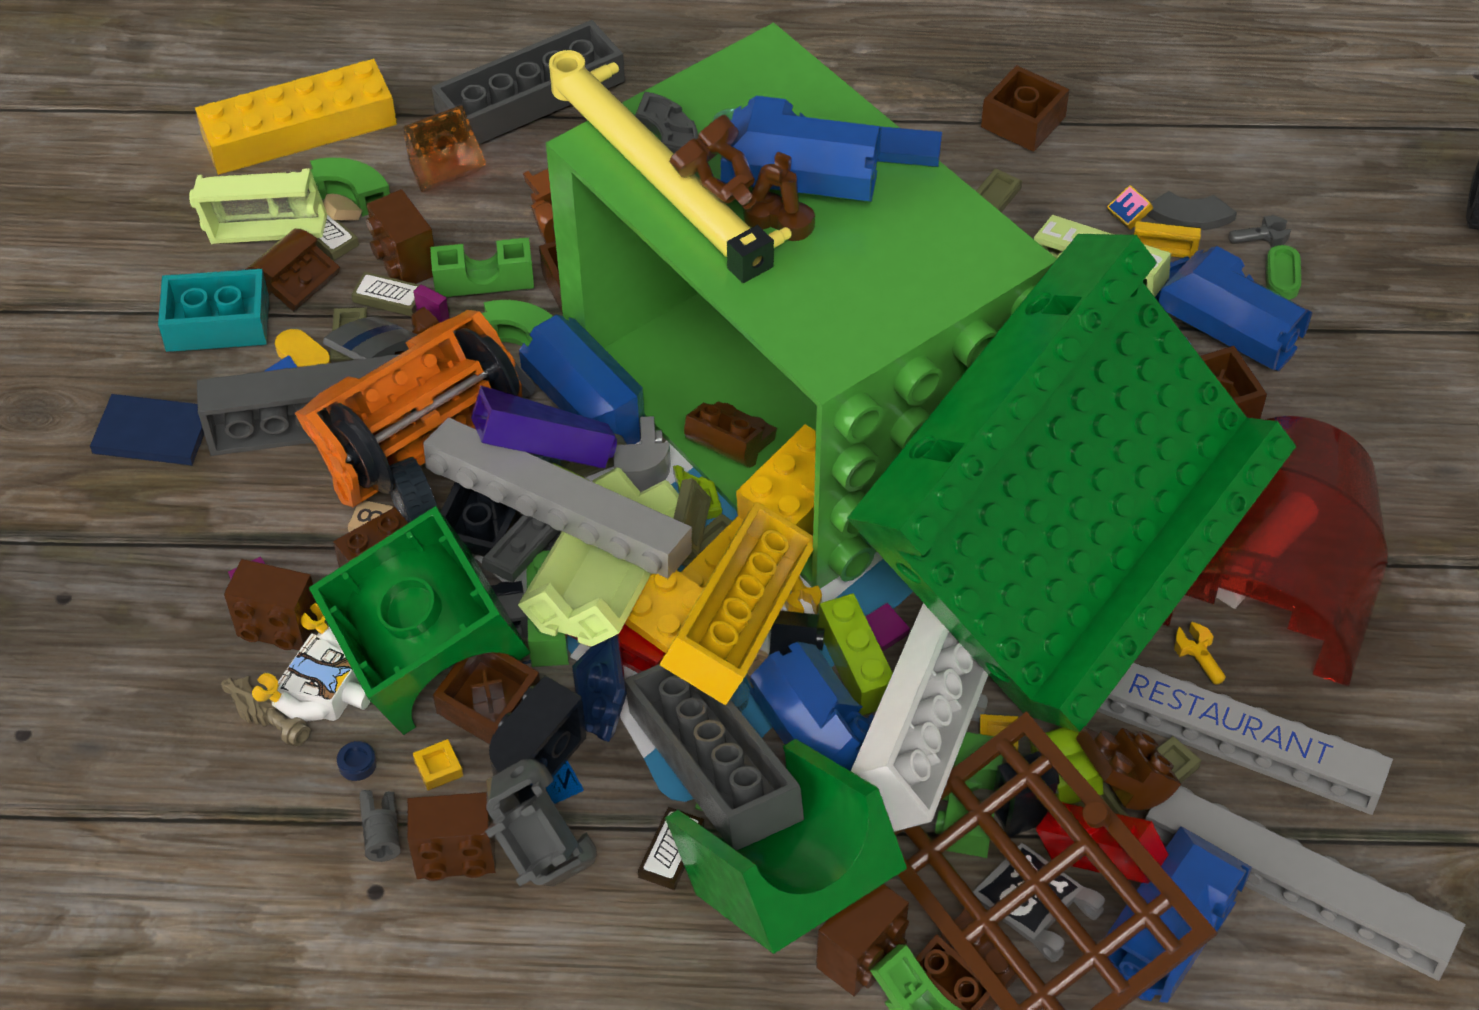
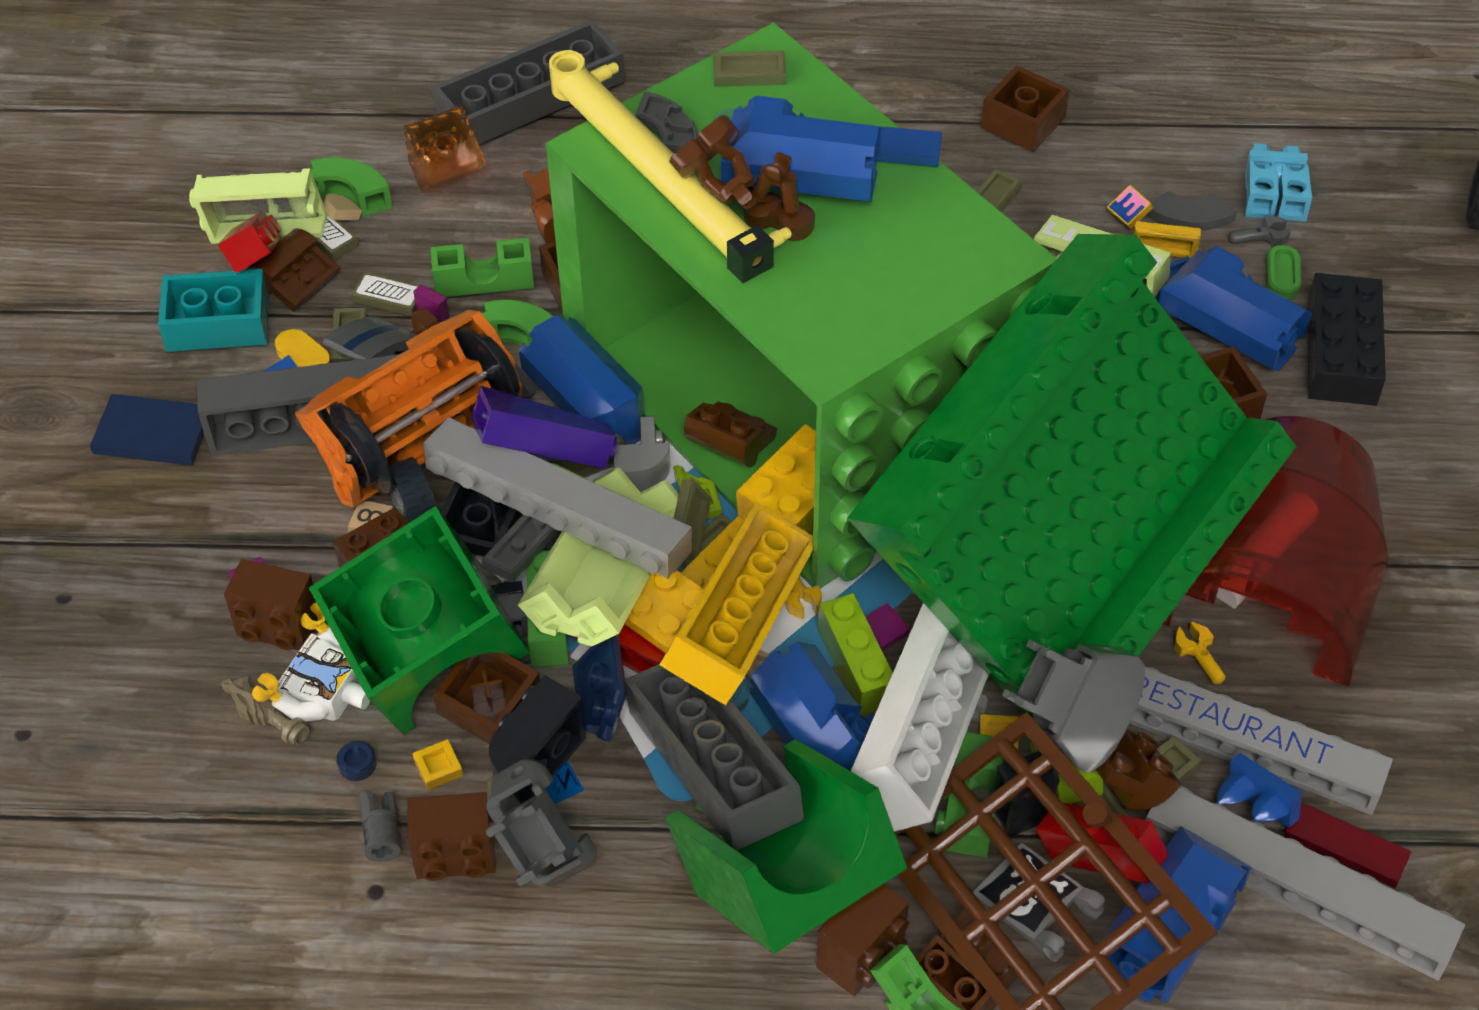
(250, 241): none -> red brick
(296, 116): yellow brick -> none
(400, 237): reddish brown brick -> none
(662, 860): tile -> none
(749, 68): none -> olive tile
(793, 628): black brick -> none
(1085, 703): none -> dark grey piece
(1269, 794): none -> blue tile
(1280, 179): none -> medium azure hips
(1346, 339): none -> black brick
(1349, 845): none -> dark red tile

